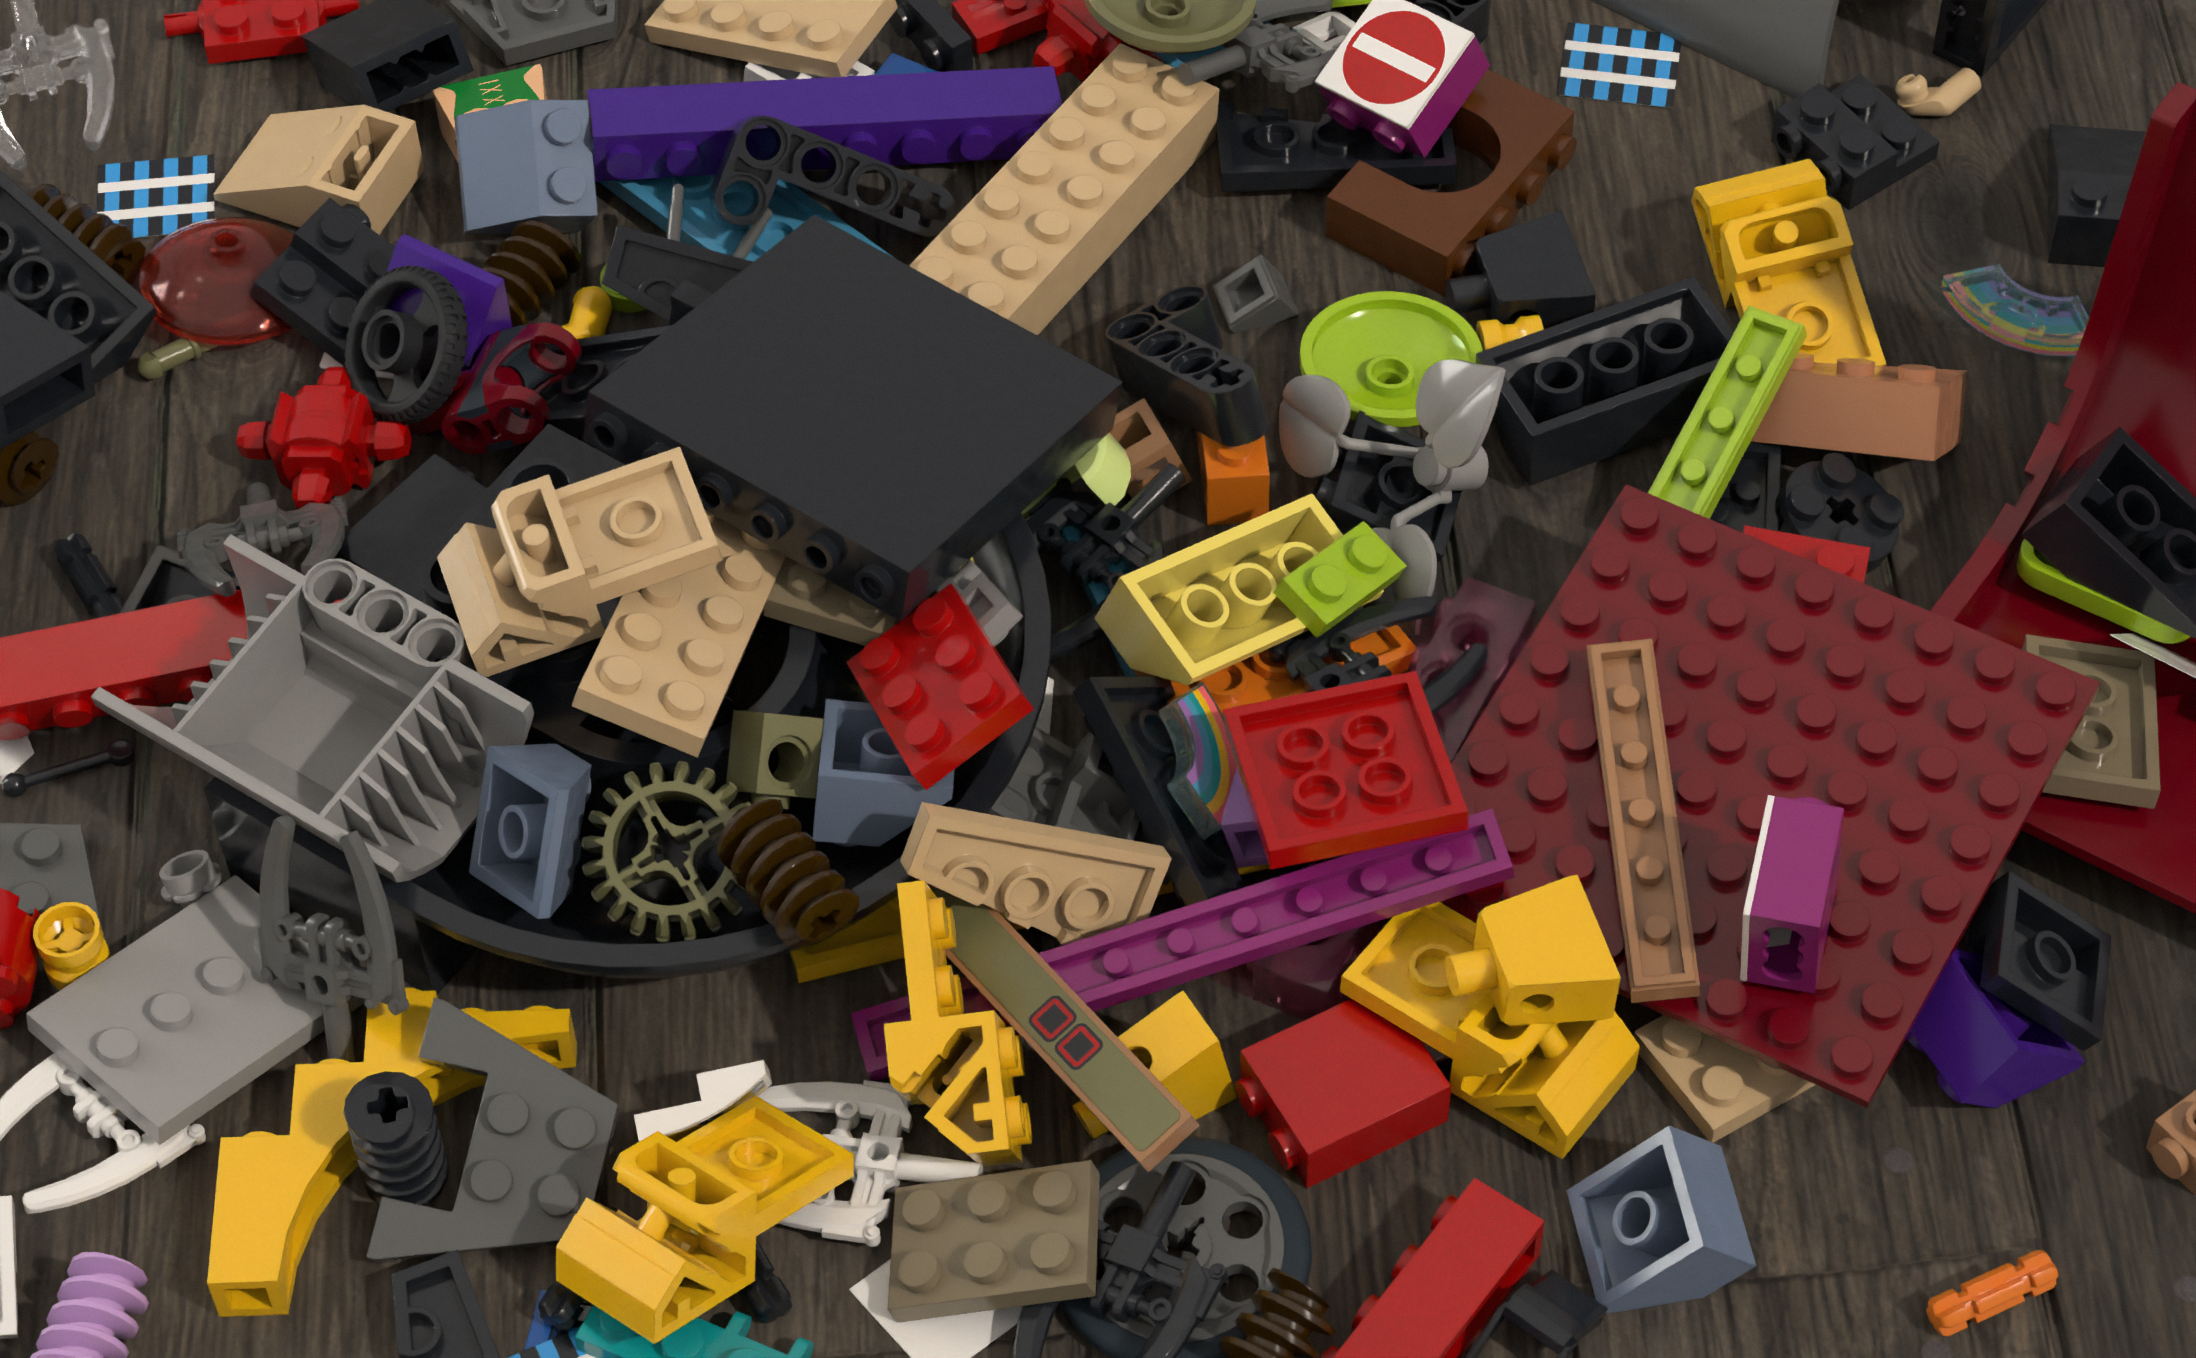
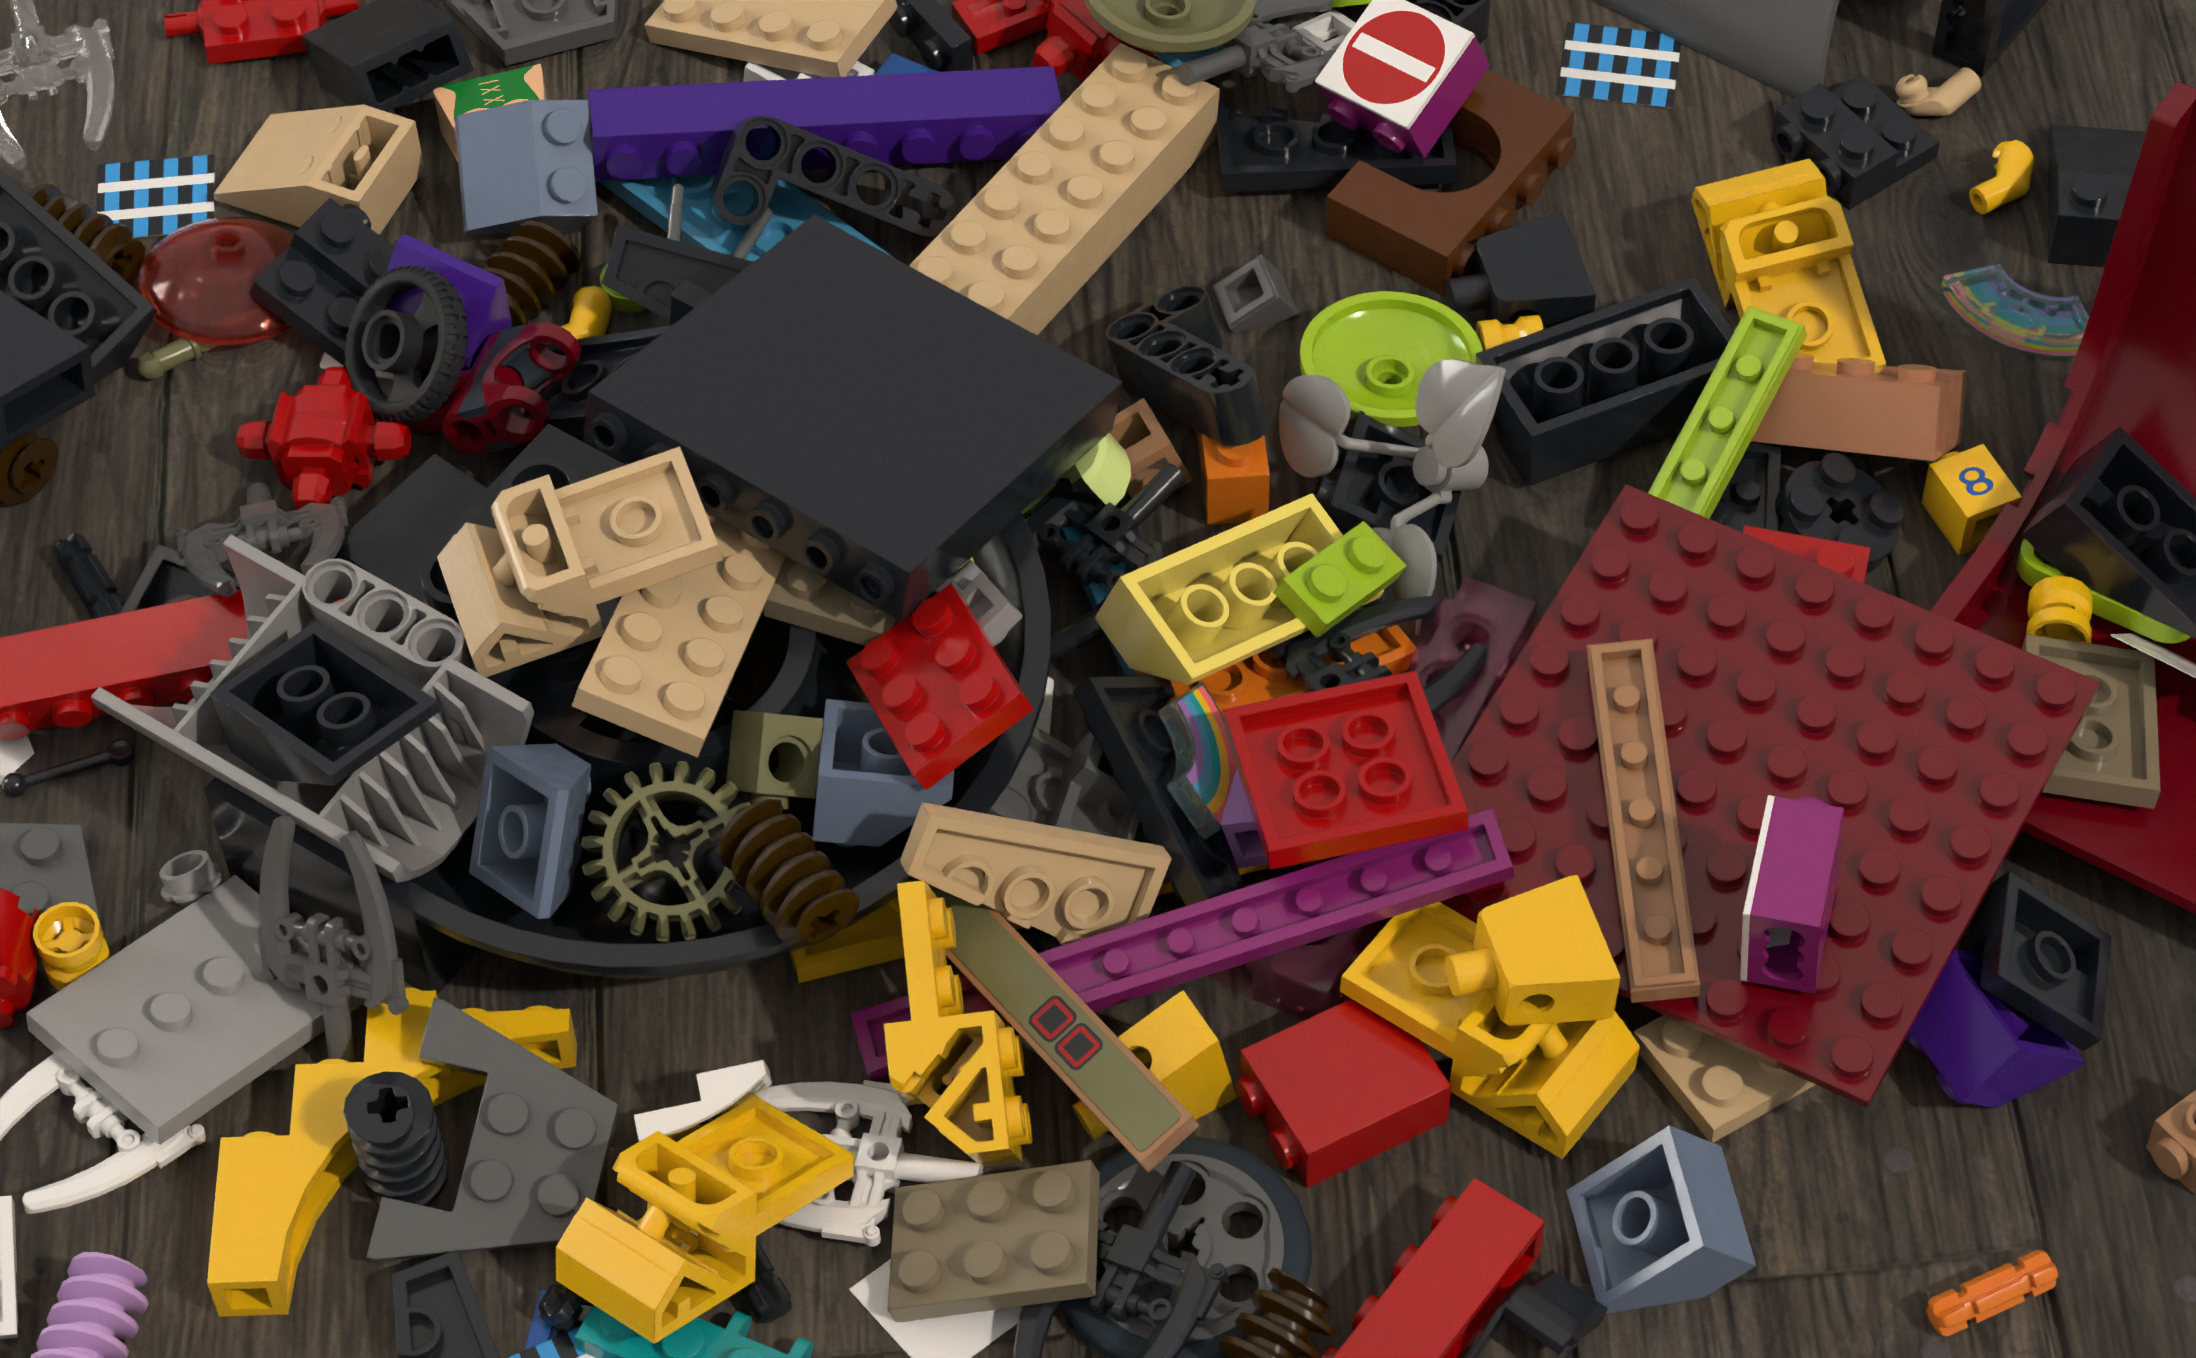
(317, 709): none -> black slope
(1966, 496): none -> yellow brick
(2011, 179): none -> yellow arm
(2060, 609): none -> yellow wheel

